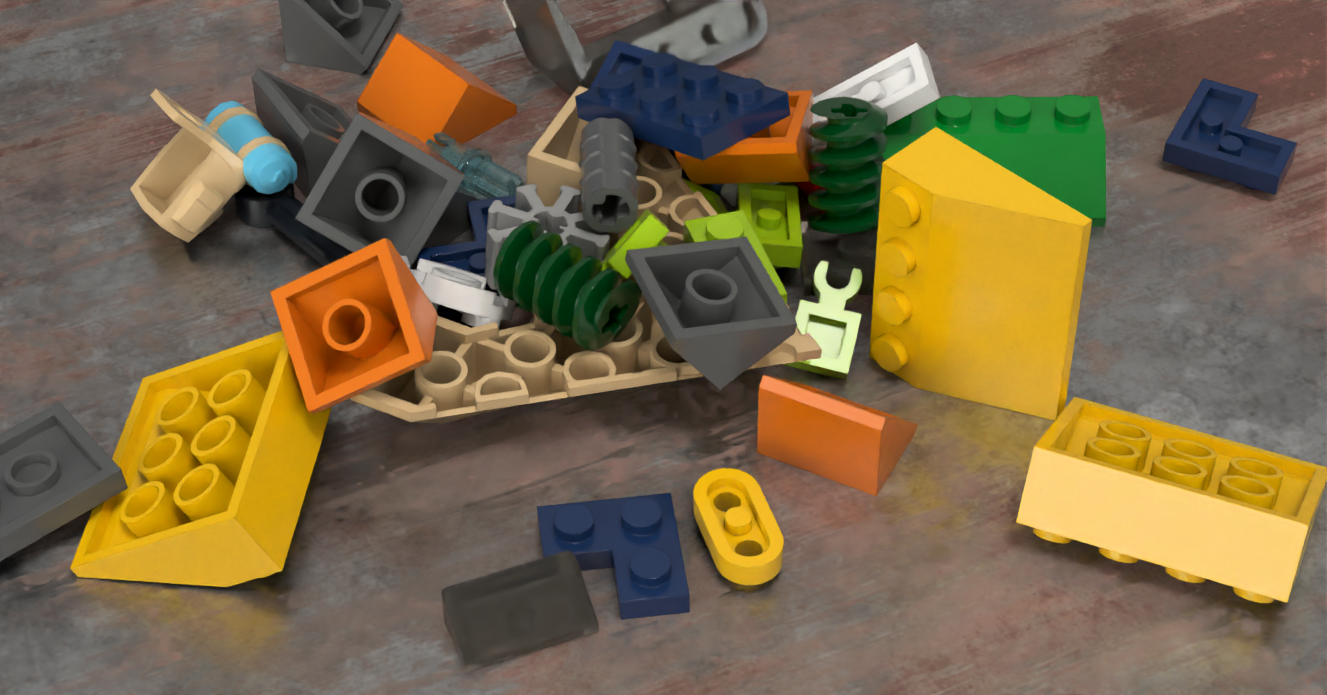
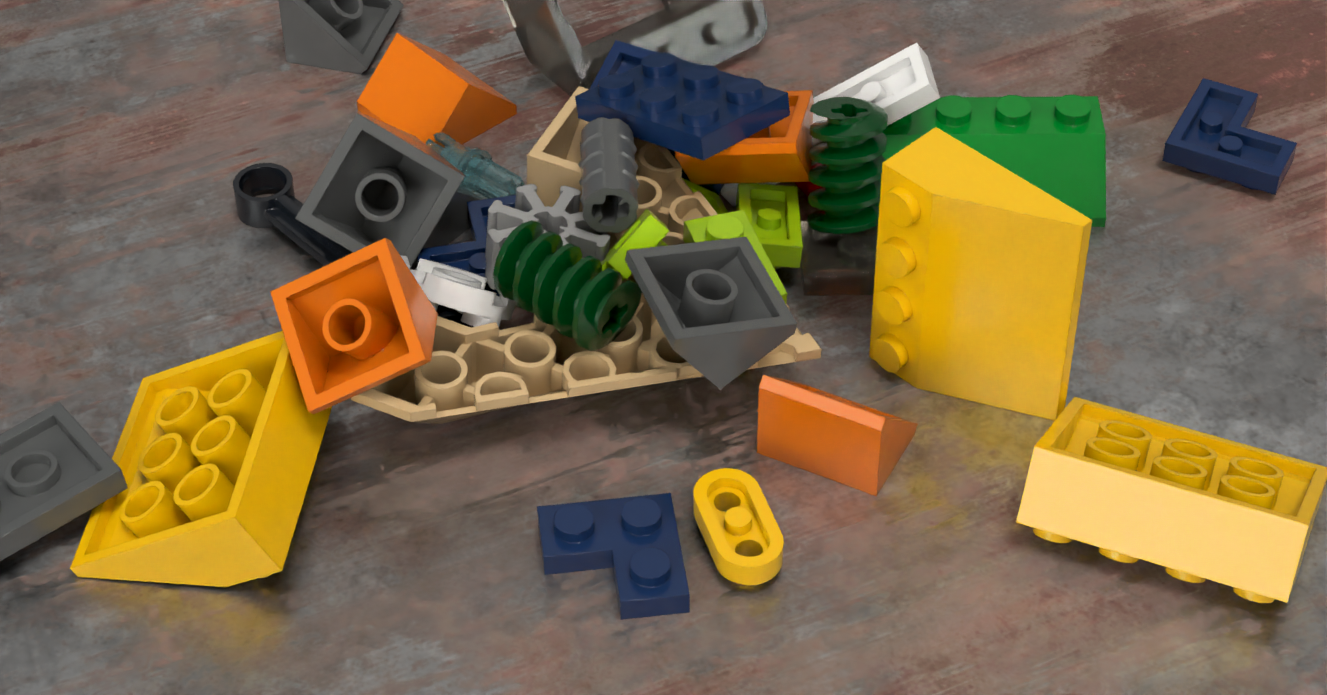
(208, 165): tan piece -> none
(302, 121): dark grey slope -> none
(518, 610): clear smoke slope -> none
(830, 324): plate -> none

